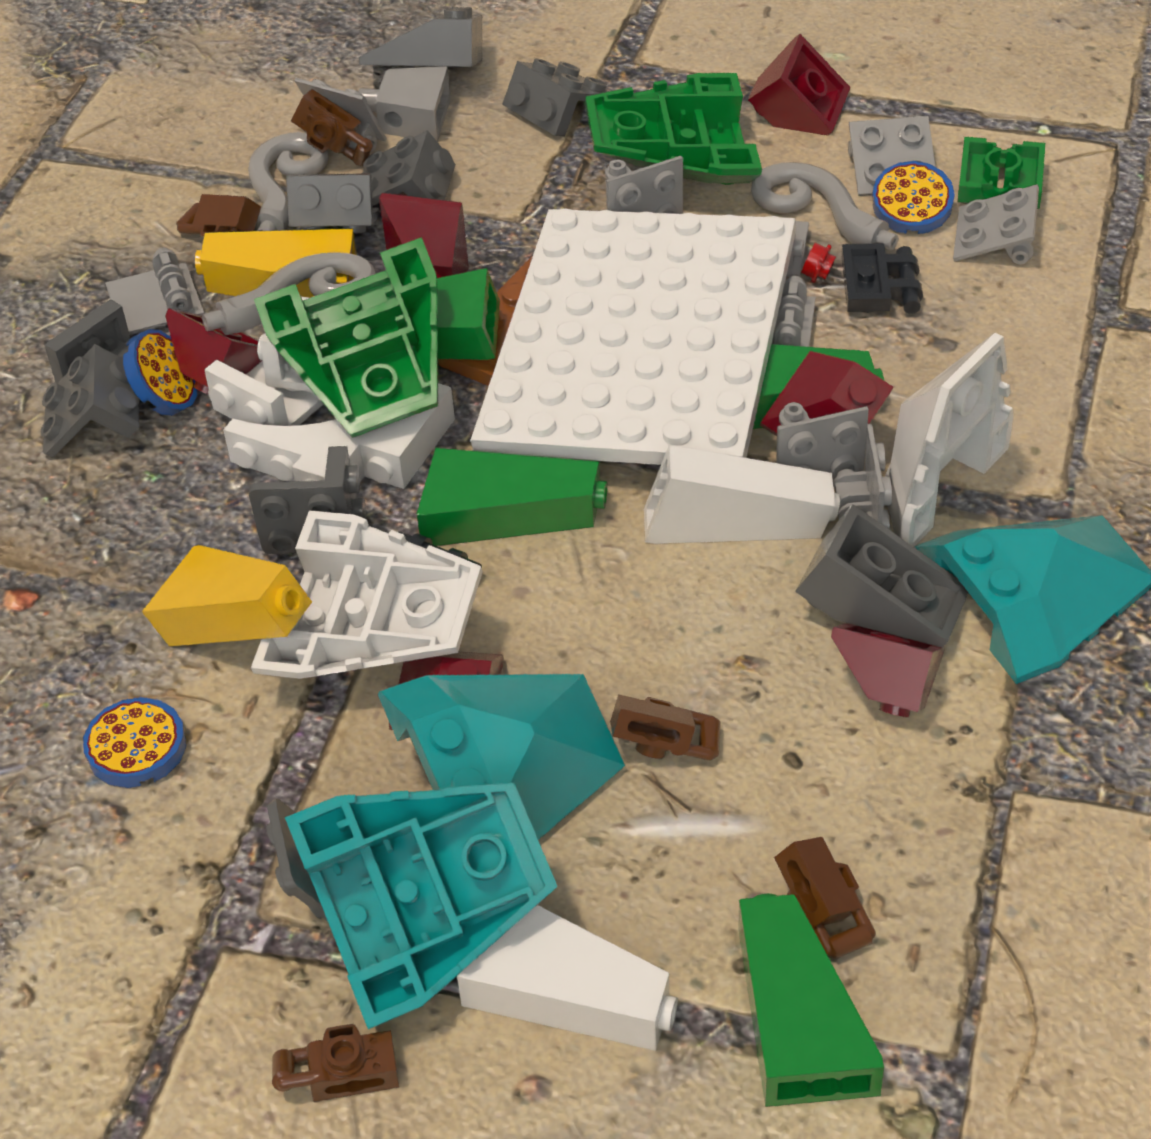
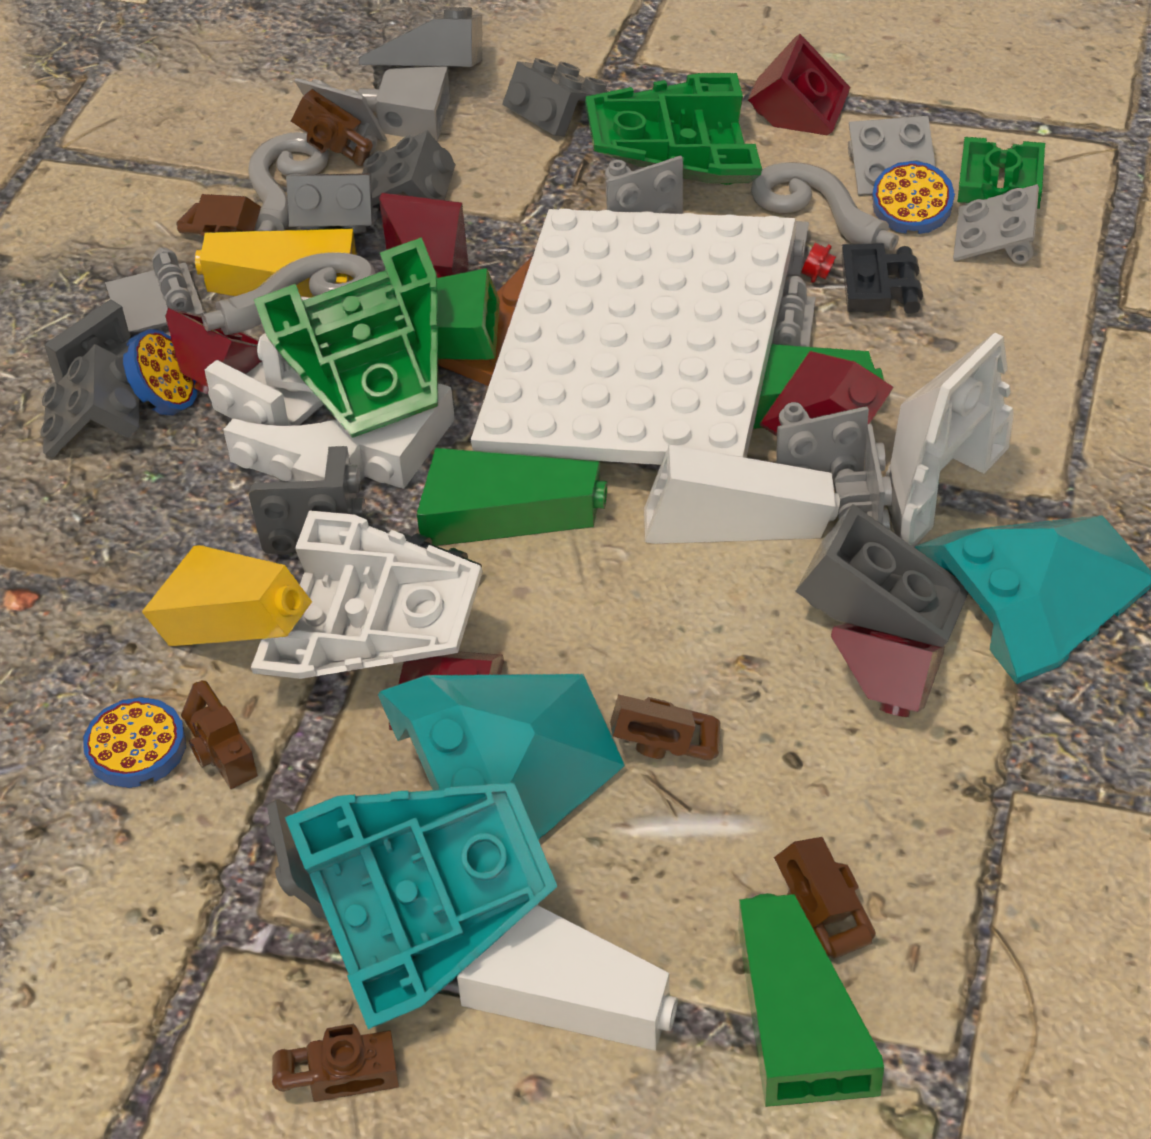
(217, 736): none -> reddish brown piece

